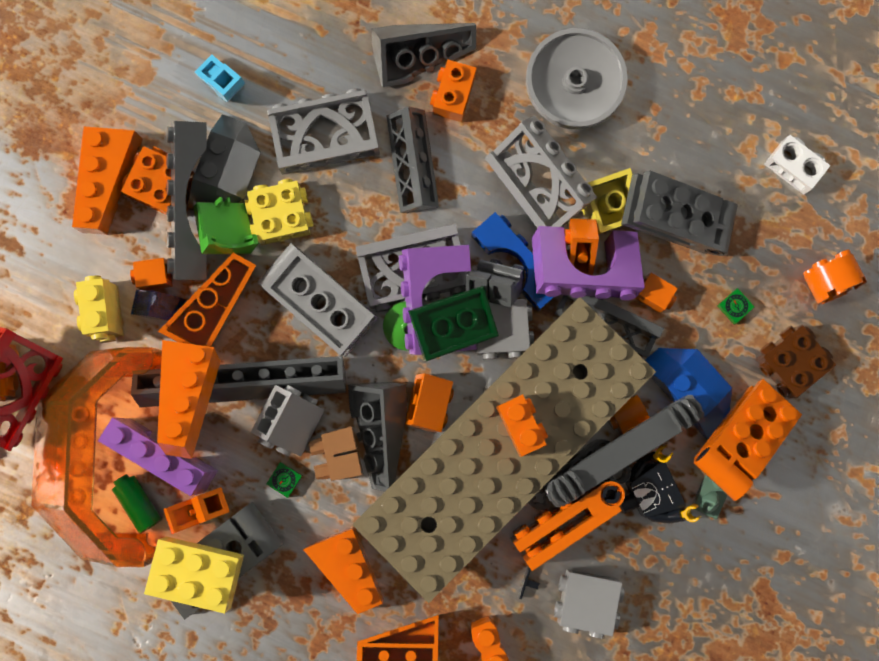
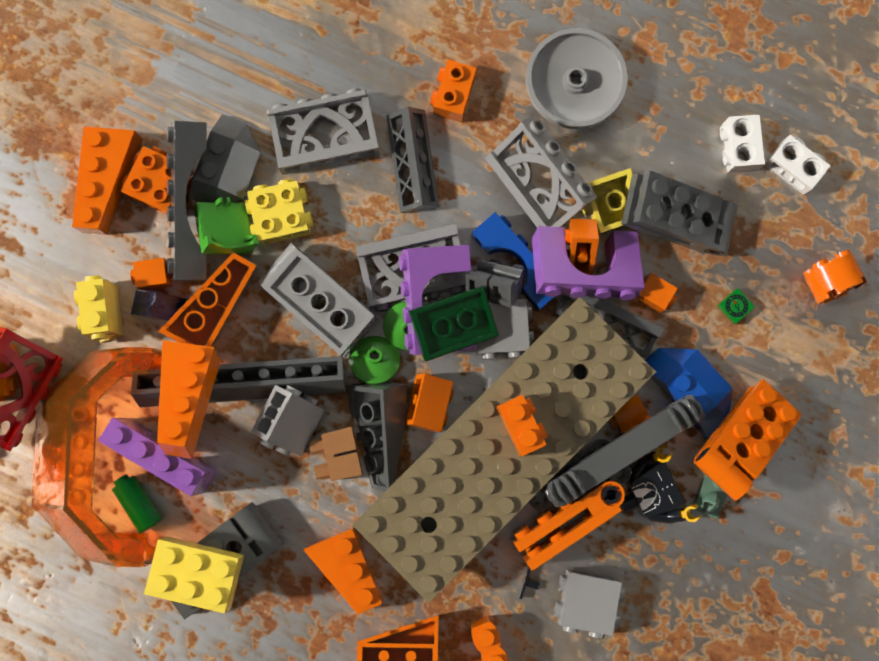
(196, 510): orange brick -> none
(220, 78): medium azure brick -> none
(284, 479): green tile -> none
(371, 370): none -> bright green dish
(416, 48): dark grey wedge -> none
(750, 144): none -> white brick
(795, 361): reddish brown brick -> none

